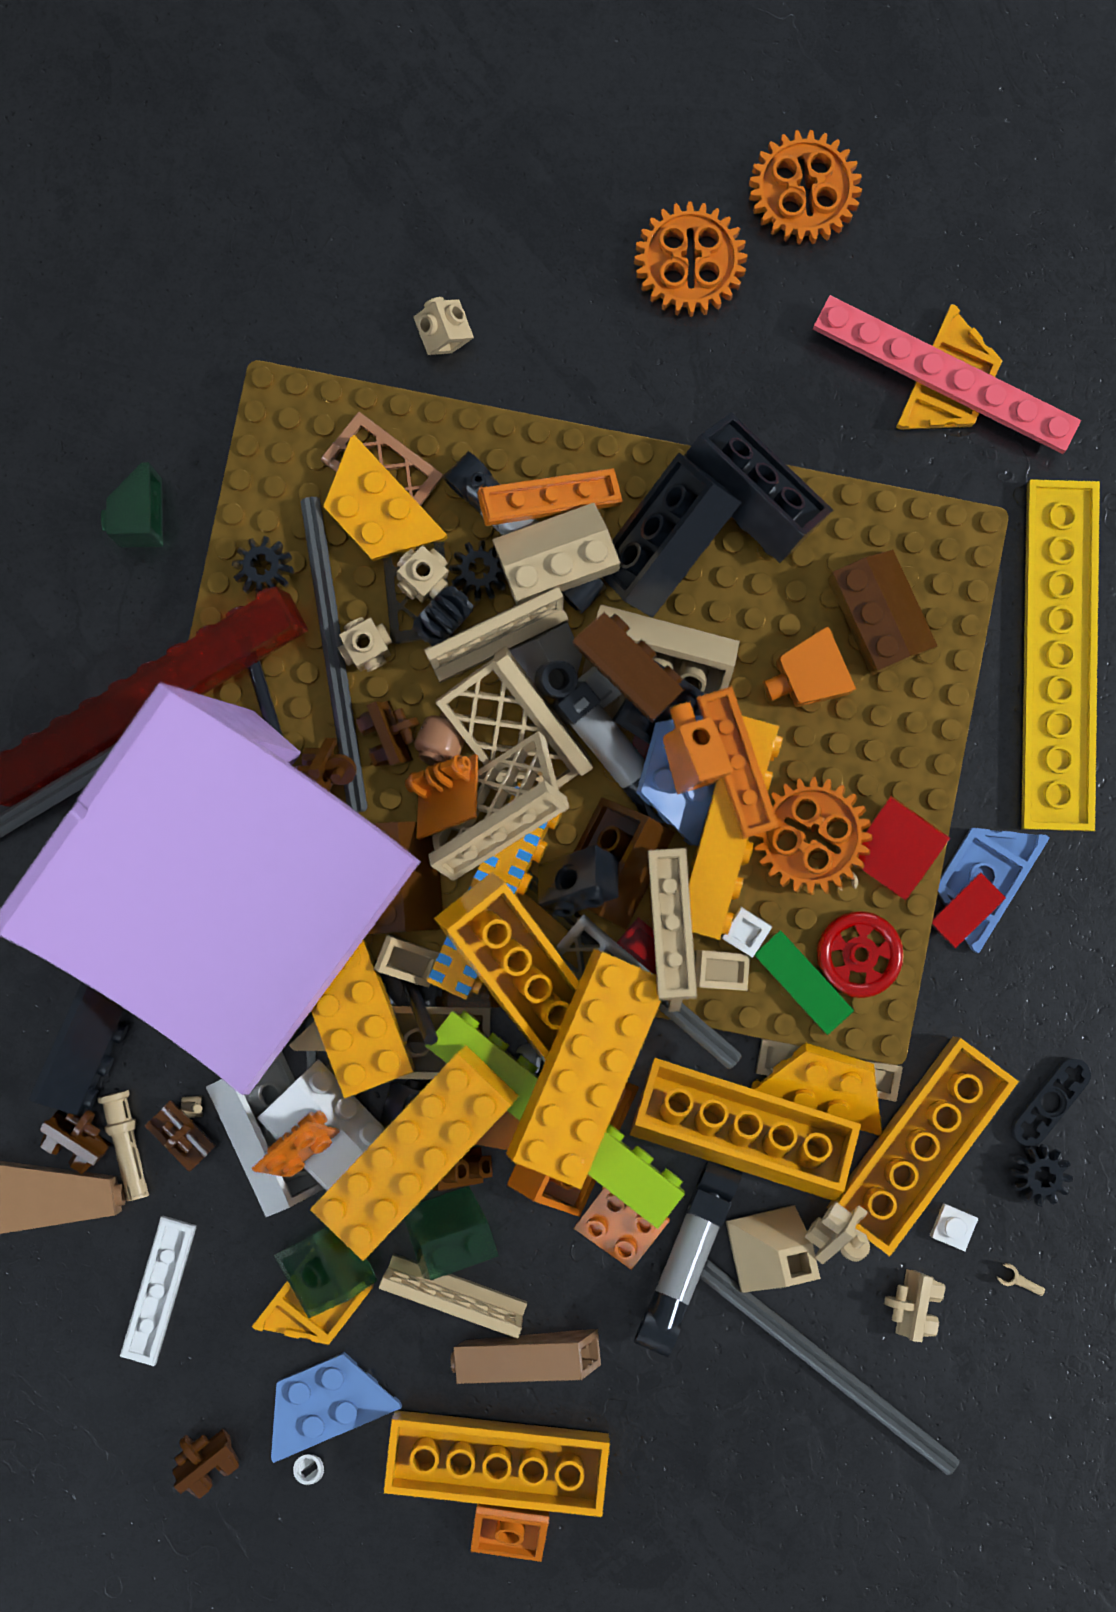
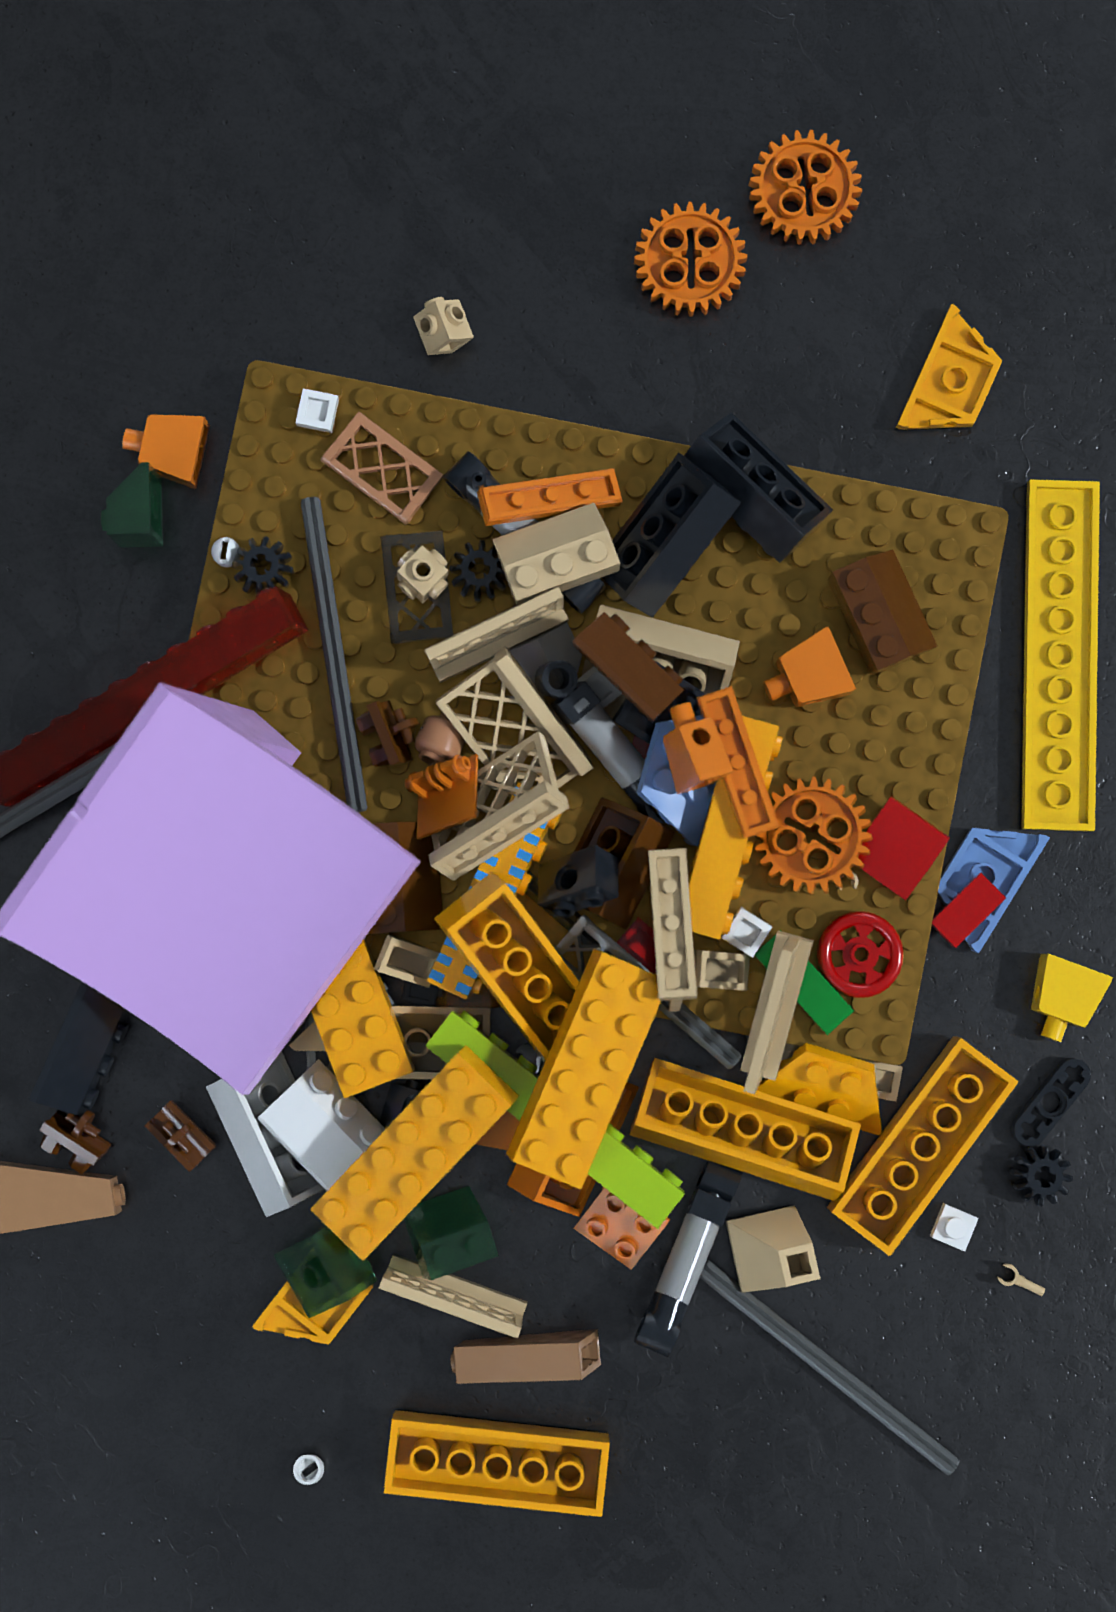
(120, 1128): tan pin -> none
(158, 1290): white tile -> none
(171, 446): none -> orange torso
(192, 1106): tan hand -> none
(199, 1458): reddish brown hips -> none
(231, 553): none -> white hinge
(263, 696): black bar -> none
(289, 1153): orange hinge -> none
(317, 410): none -> white plate
(324, 1404): medium blue wing -> none
(325, 767): reddish brown hips -> none
(374, 654): tan brick -> none
(376, 507): light orange wing -> none
(420, 1012): black bar -> none
(443, 616): black gear -> none
(467, 1171): reddish brown hips -> none
(510, 1532): orange slope -> none
(775, 1008): none -> tan fence
(838, 1232): tan hips -> none
(912, 1305): tan hips -> none
(947, 374): coral plate -> none
(1066, 994): none -> yellow torso

